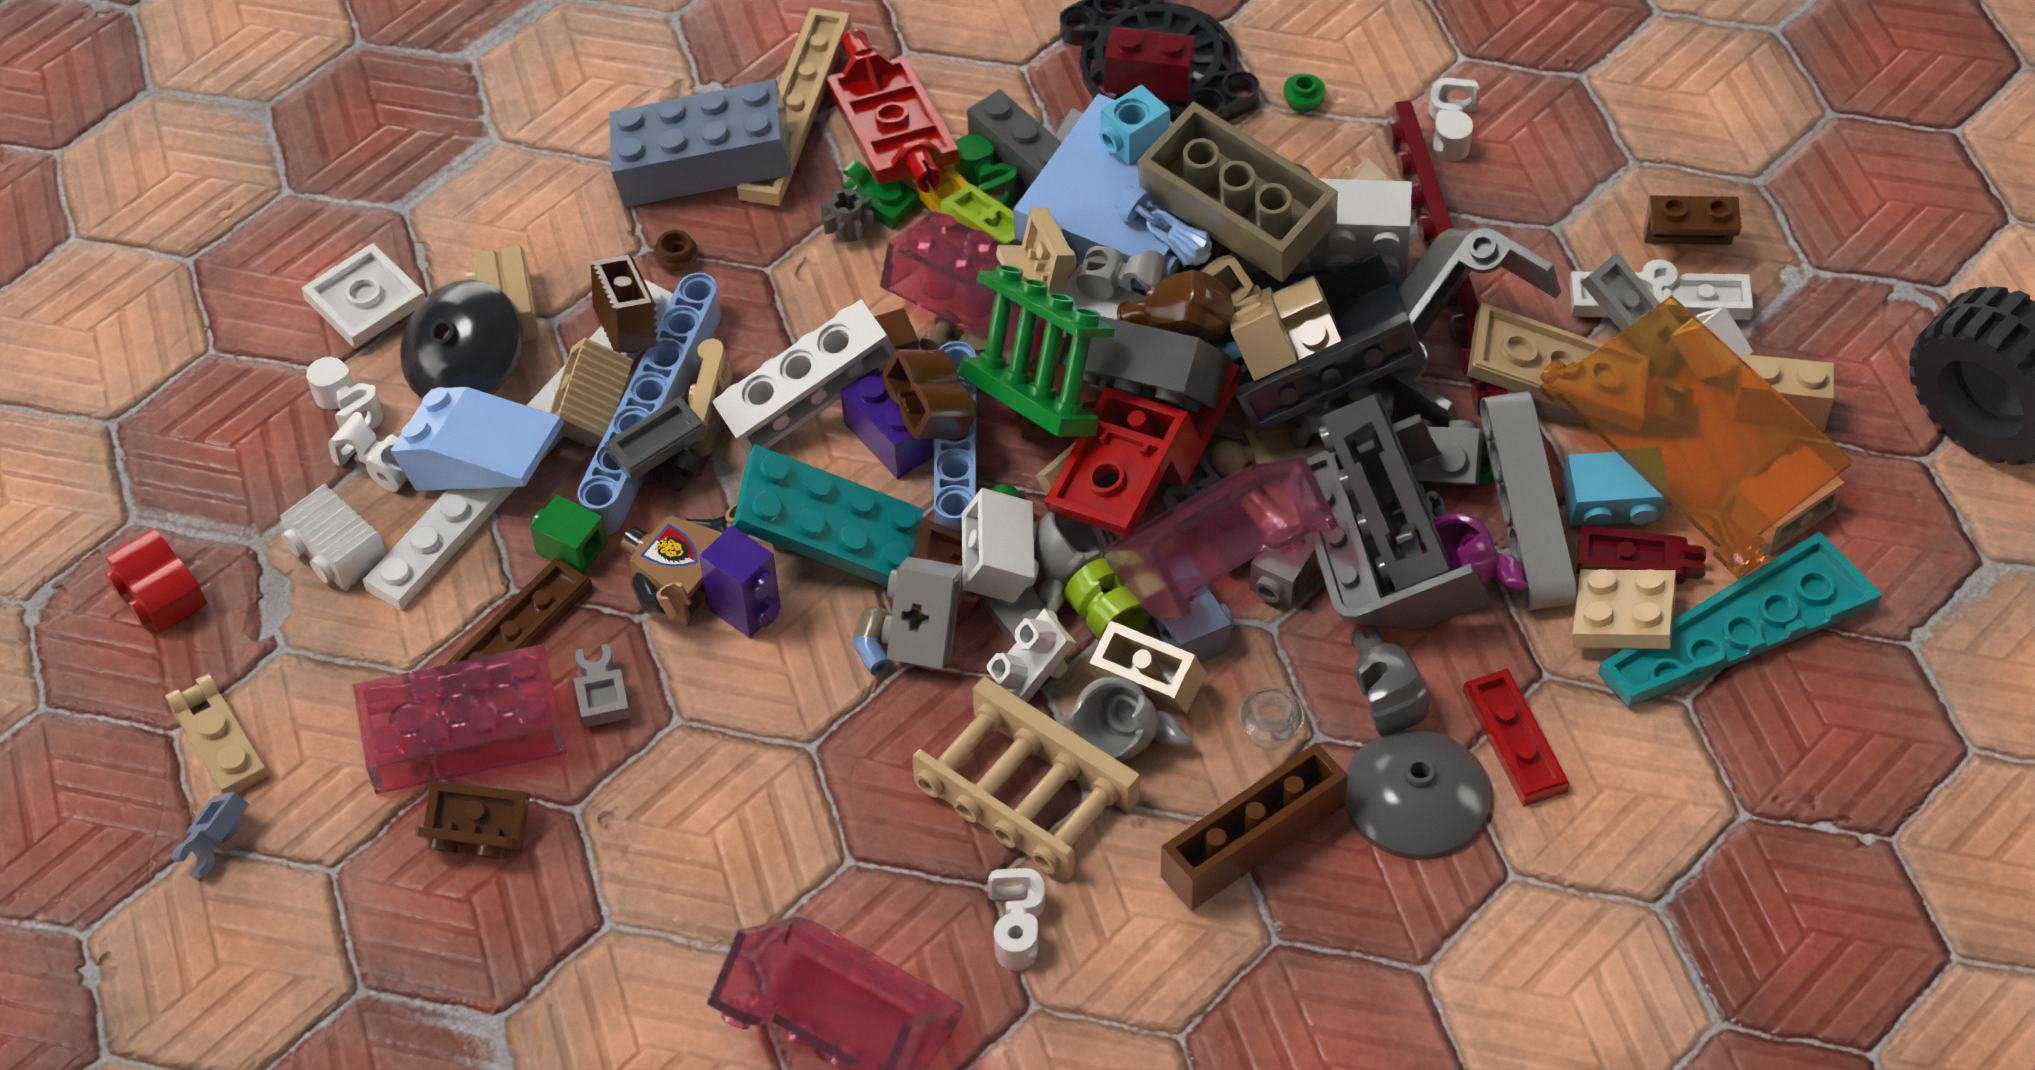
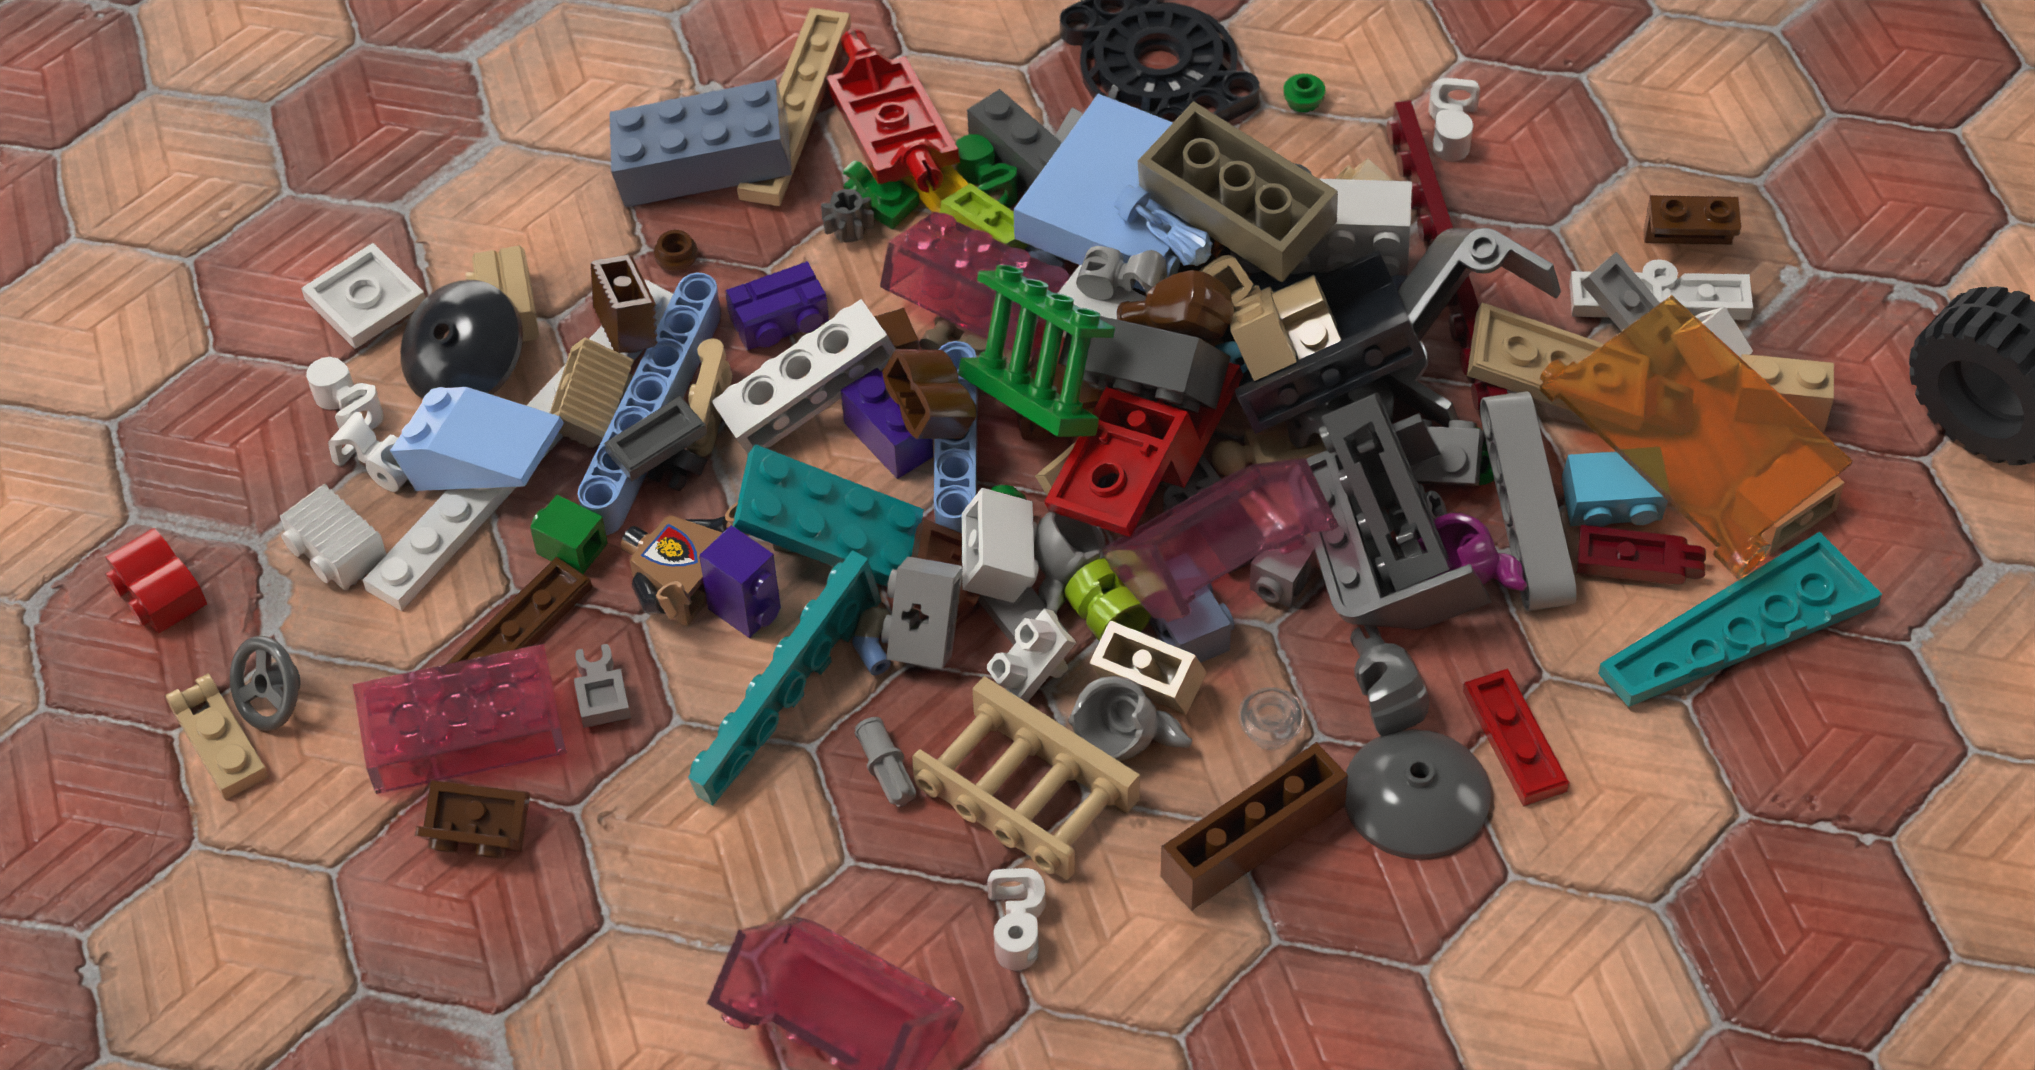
(214, 825): sand blue plate -> none
(274, 680): none -> dark grey piece
(777, 306): none -> dark purple brick
(822, 623): none -> teal wing
(885, 761): none -> light grey axle
(1043, 252): tan bracket -> none
(1133, 124): medium azure brick -> none
(1149, 59): dark red brick -> none
(1624, 609): tan plate -> none

